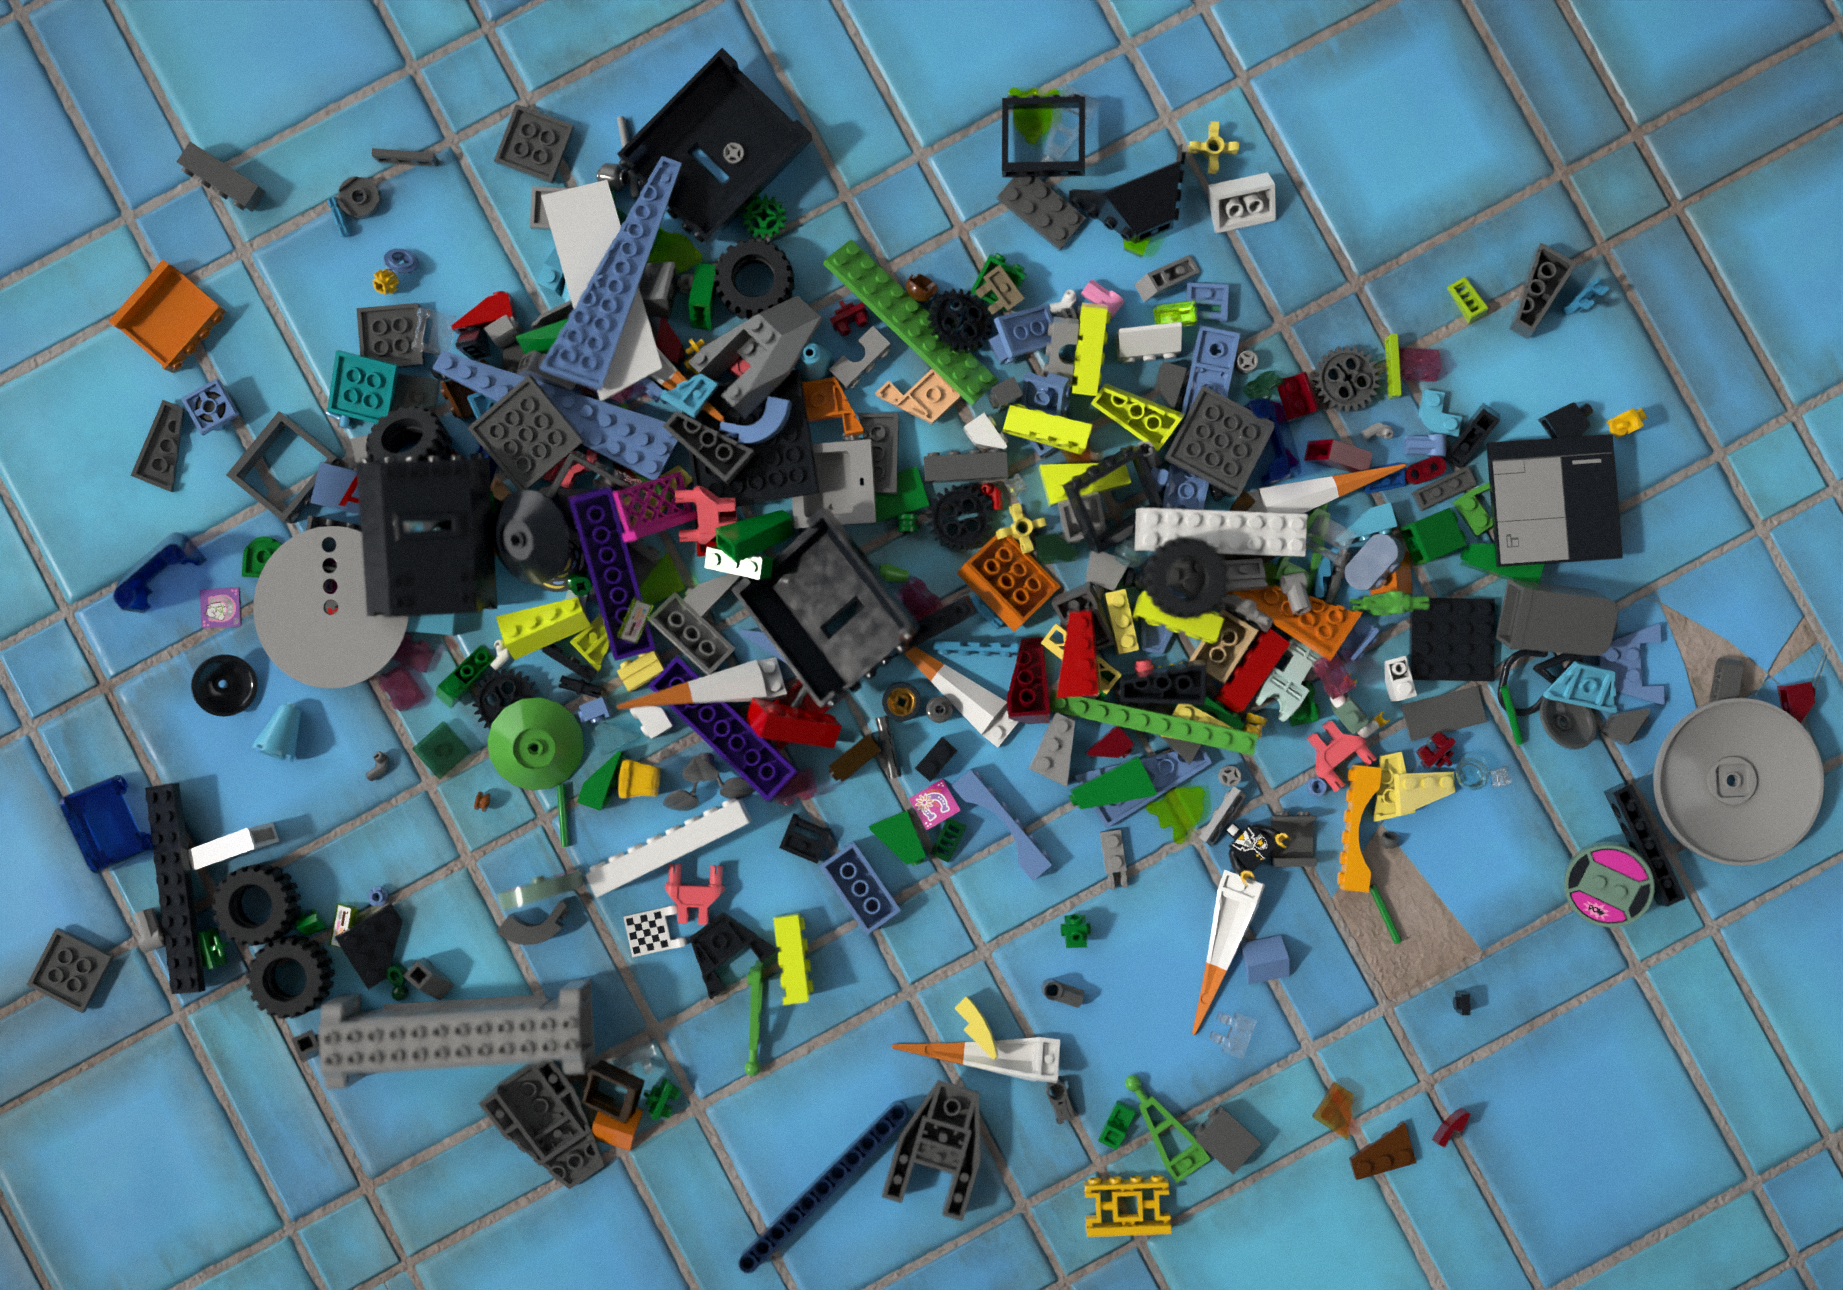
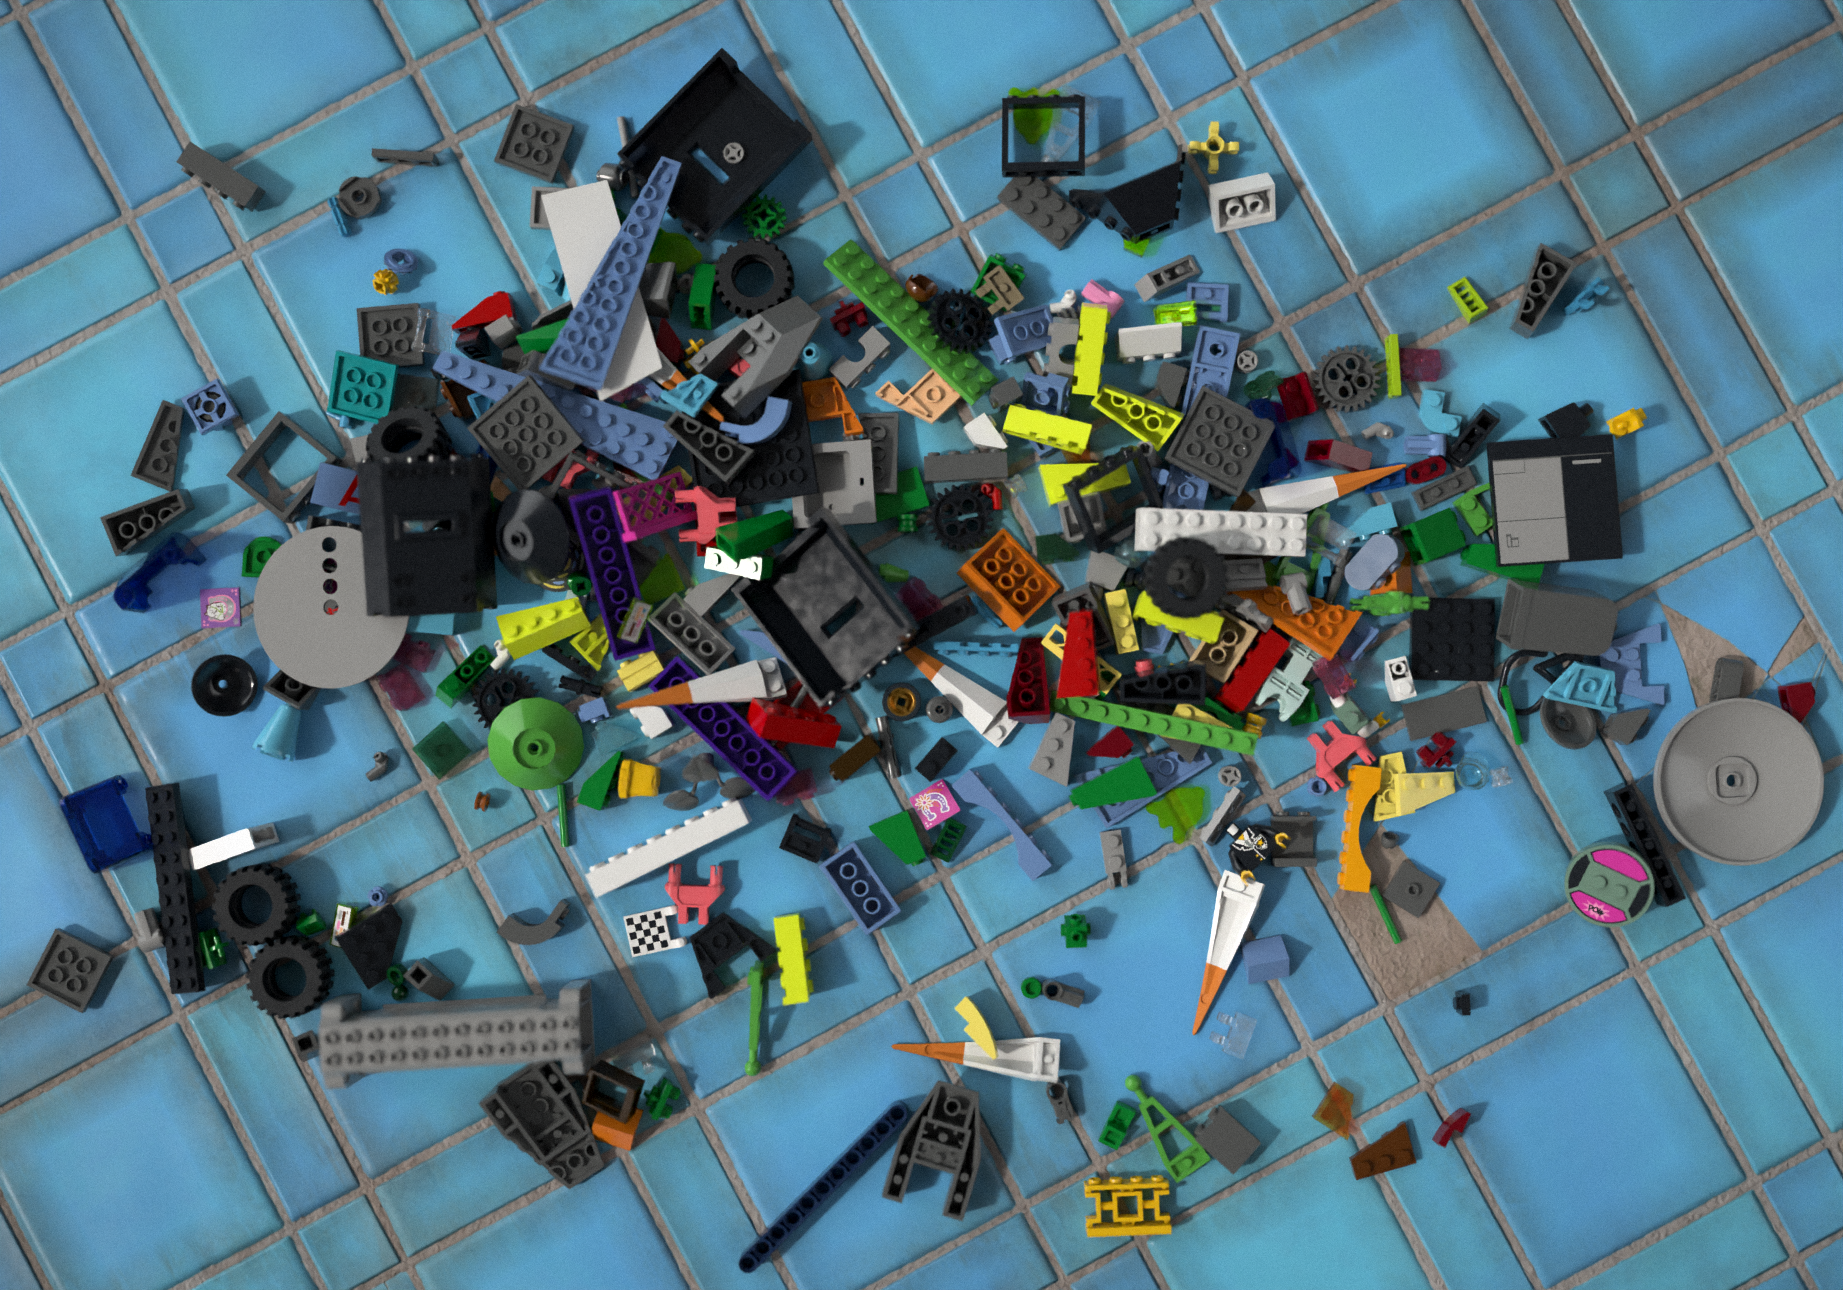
(139, 523): none -> dark grey wedge
(168, 316): orange panel -> none
(291, 691): none -> dark grey slope
(540, 889): sand green brick -> none
(1025, 542): light yellow pin -> none
(1031, 987): none -> green tile
(1410, 889): none -> dark grey plate

